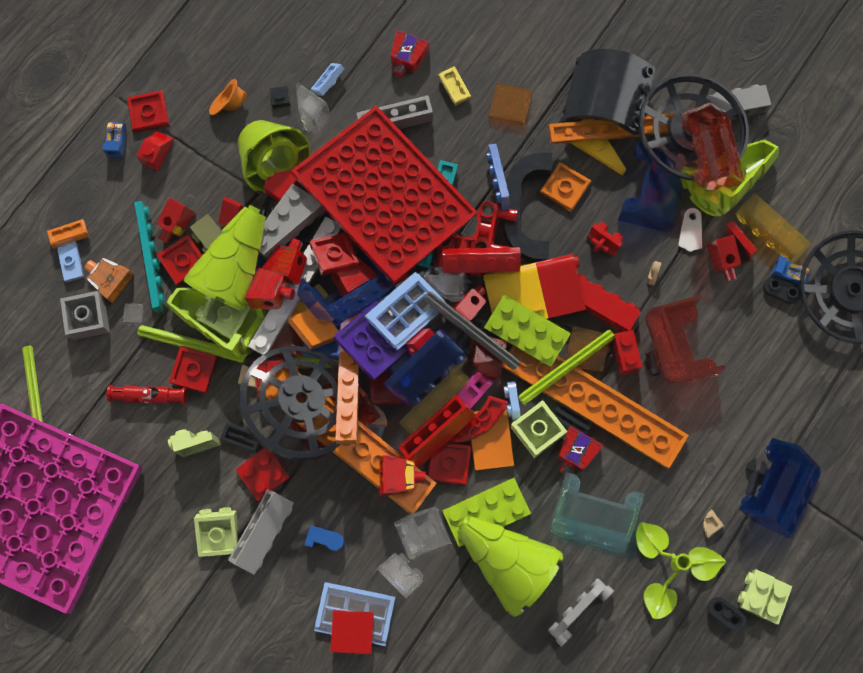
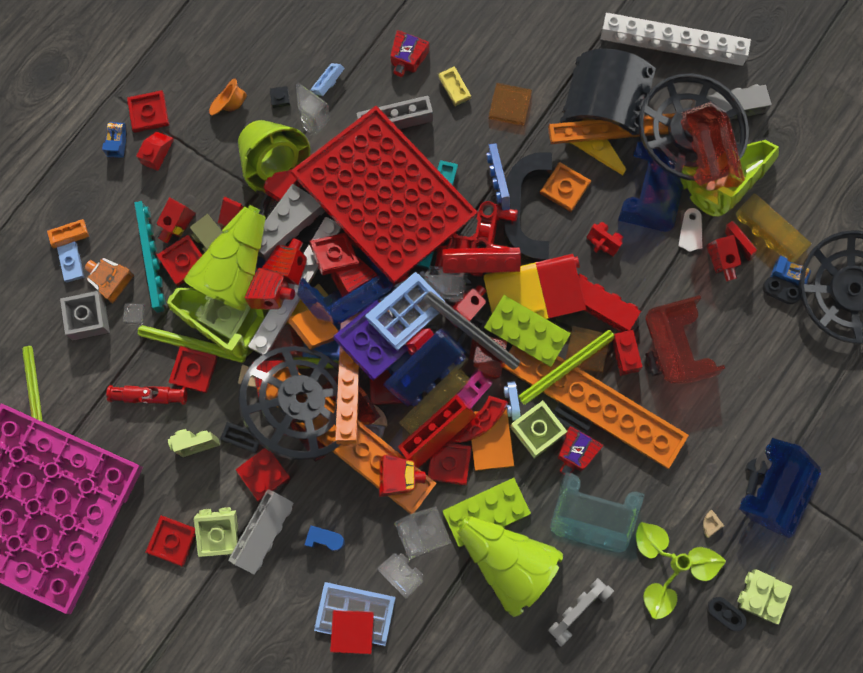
(171, 541): none -> red tile
(653, 273): tan tile -> none
(675, 39): none -> white brick

